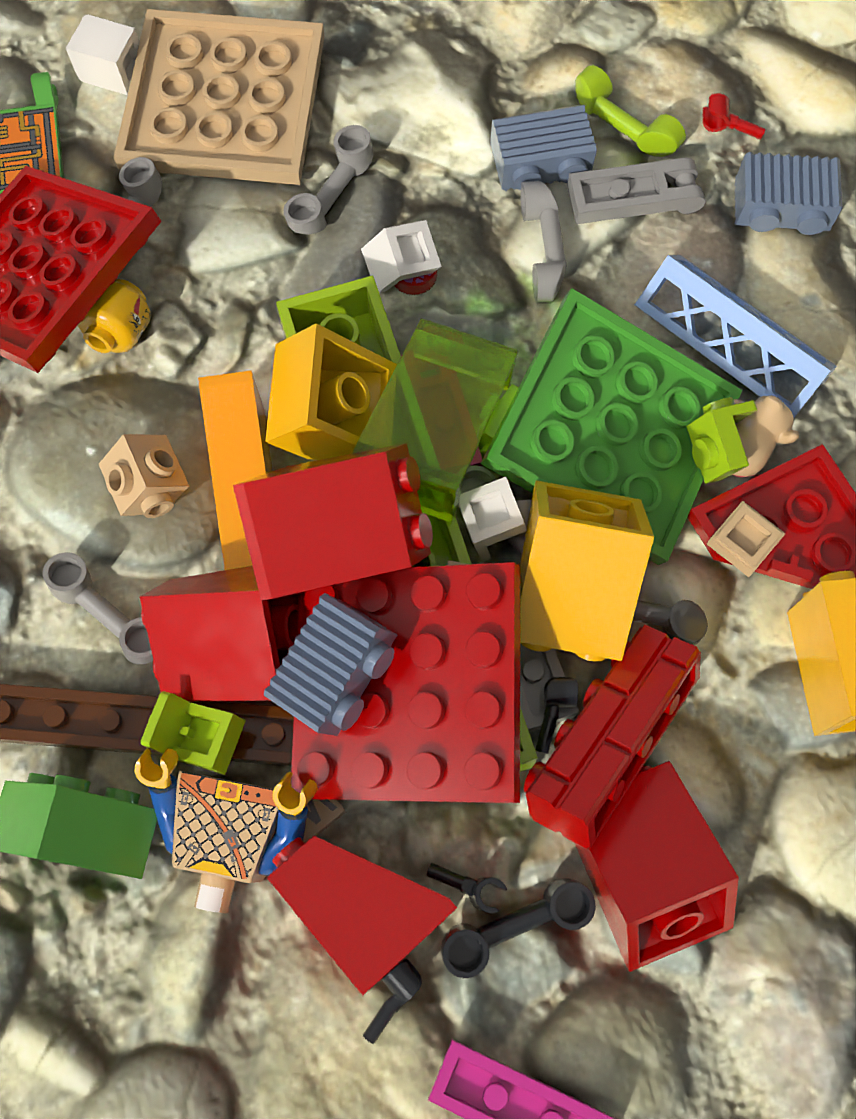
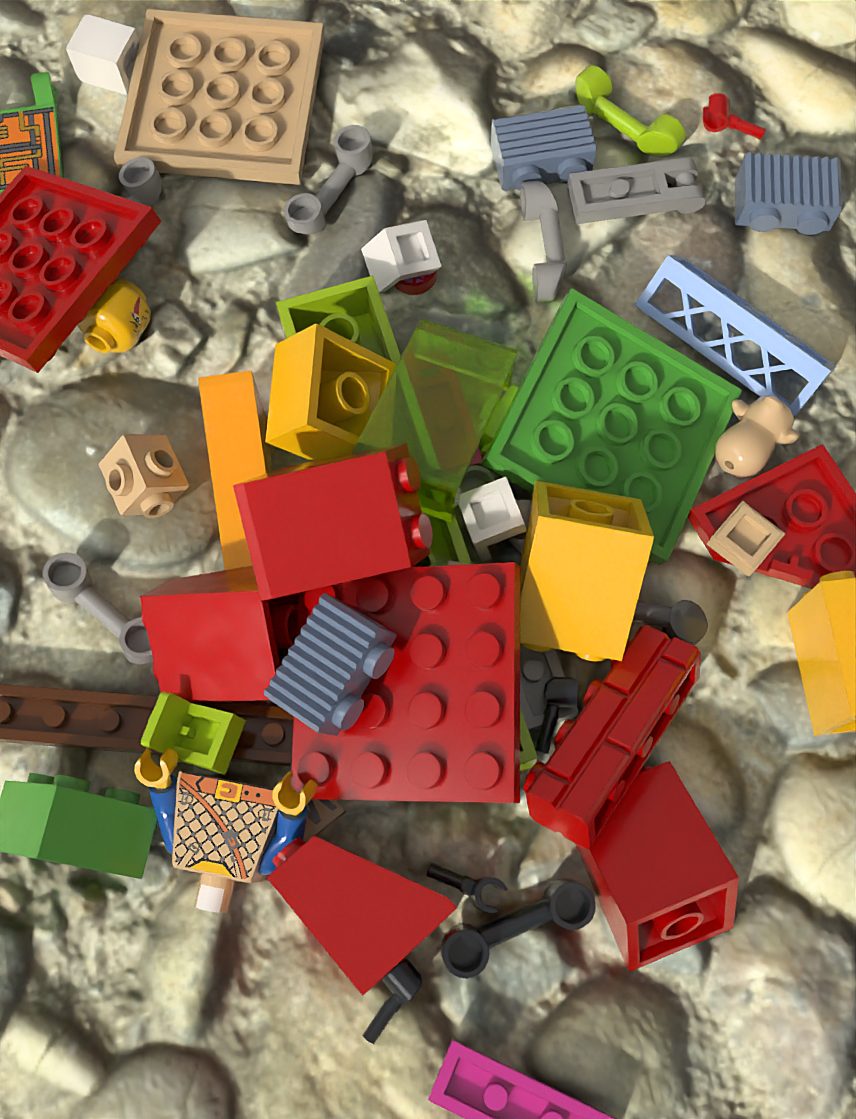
(716, 440): lime bracket -> none

